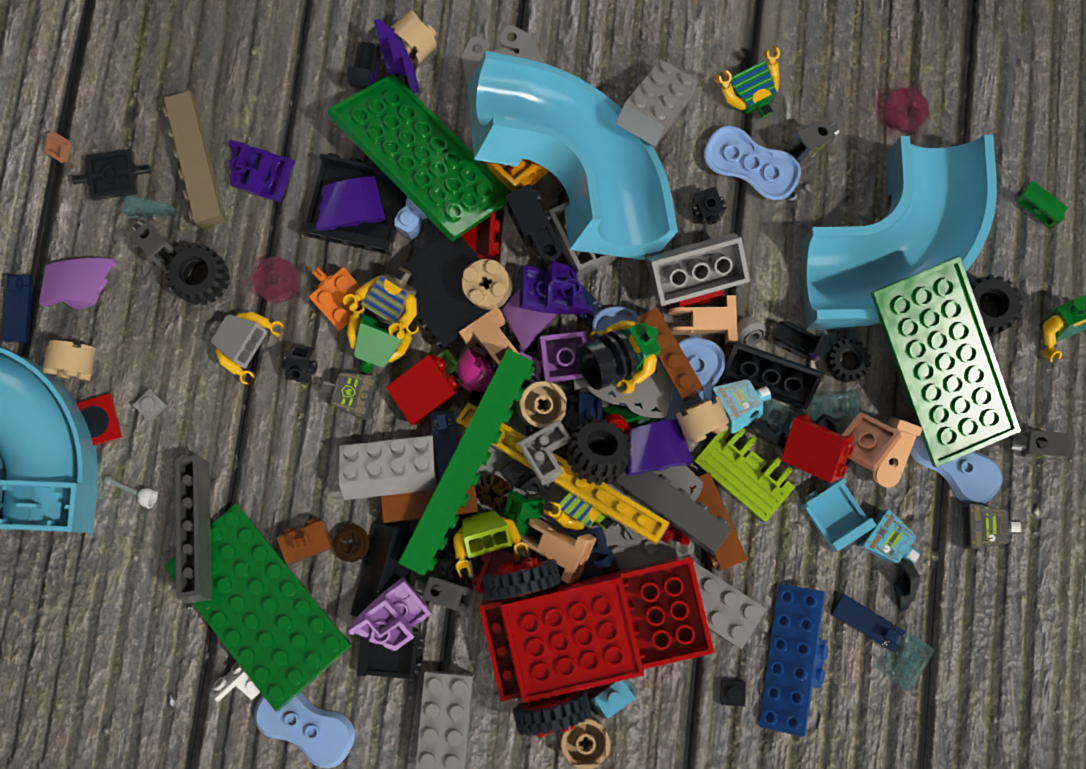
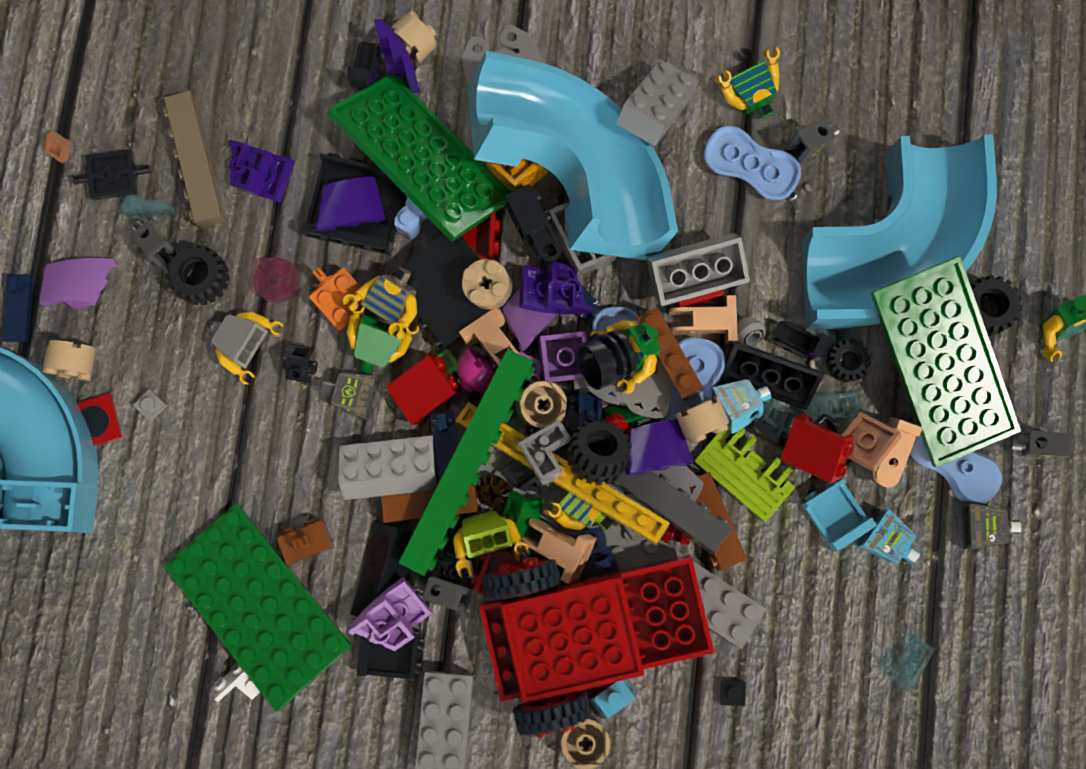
(145, 497): hinge -> none
(193, 529): dark grey brick -> none
(320, 734): light blue plate -> none
(346, 533): dark brown gear -> none
(708, 206): black brick -> none
(793, 660): blue bracket -> none
(868, 622): dark blue hinge -> none
(908, 587): black slope -> none
(914, 101): clear pink plate -> none
(1042, 204): green panel -> none

